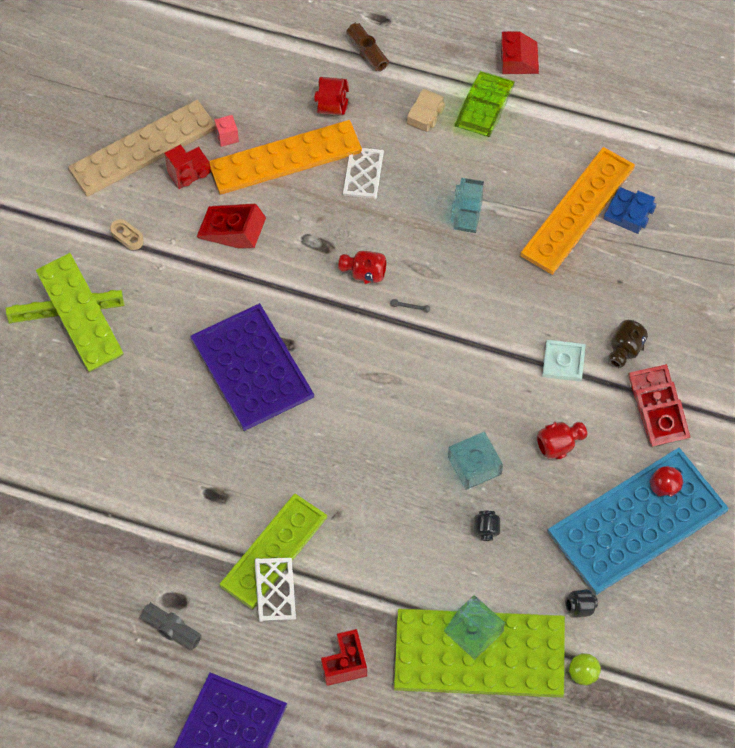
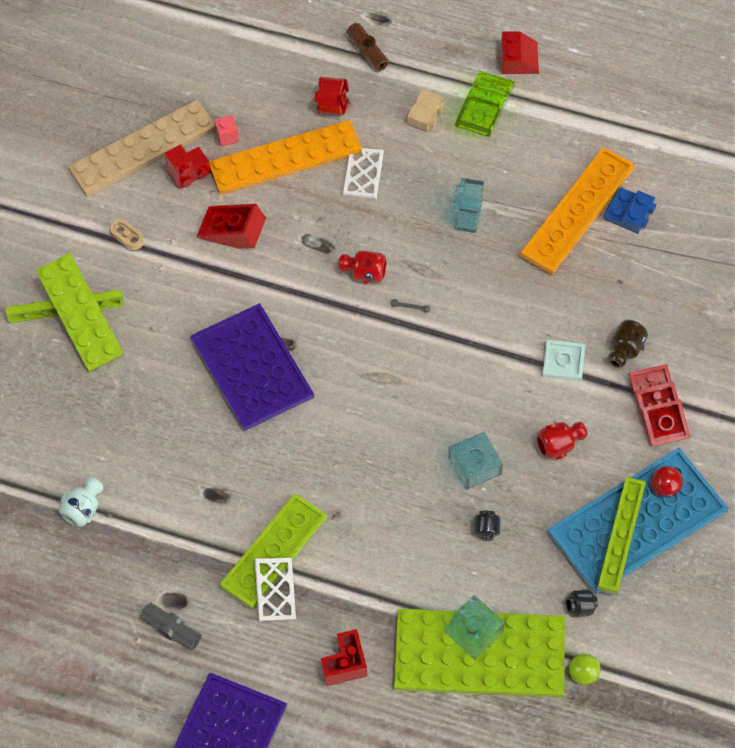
(80, 503): none -> light aqua piece
(621, 535): none -> lime plate

